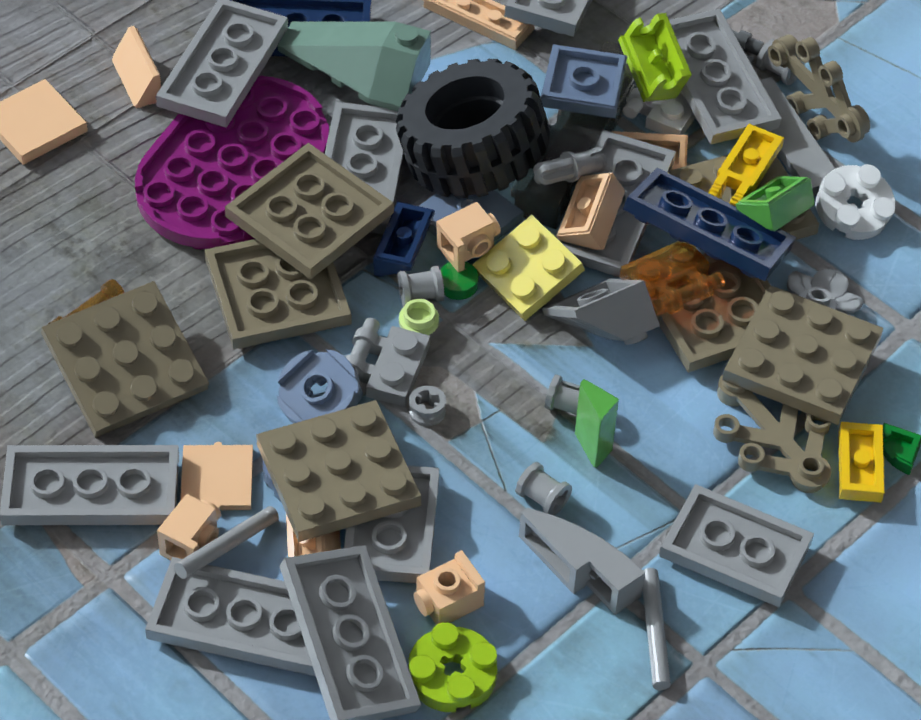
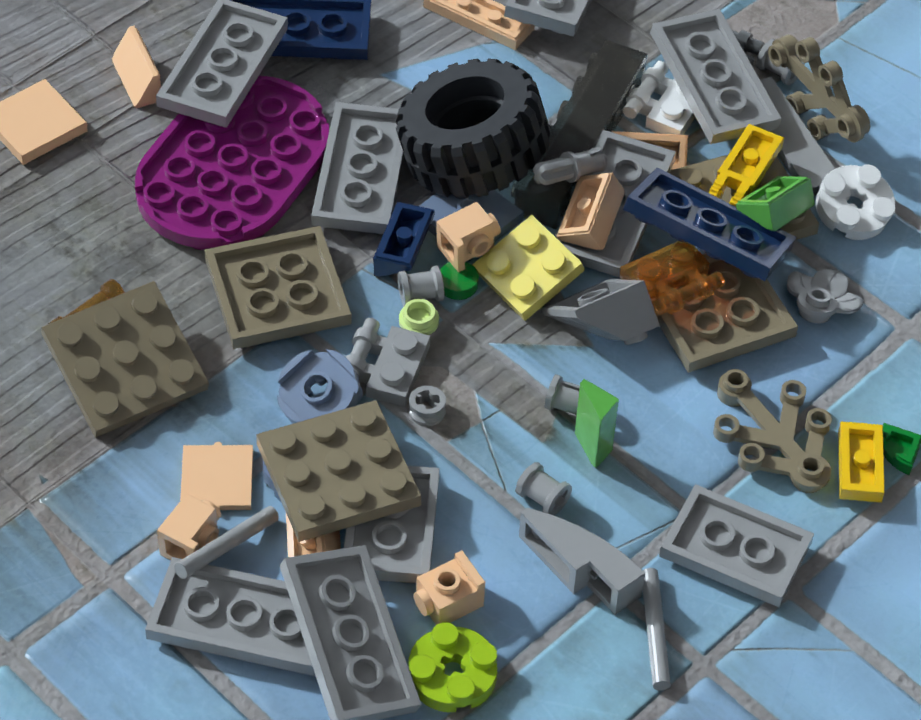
(89, 484): light grey plate -> none
(309, 210): dark tan plate -> none
(370, 57): sand green wedge -> none
(583, 81): sand blue plate -> none
(655, 58): lime hinge -> none
(803, 354): dark tan plate -> none

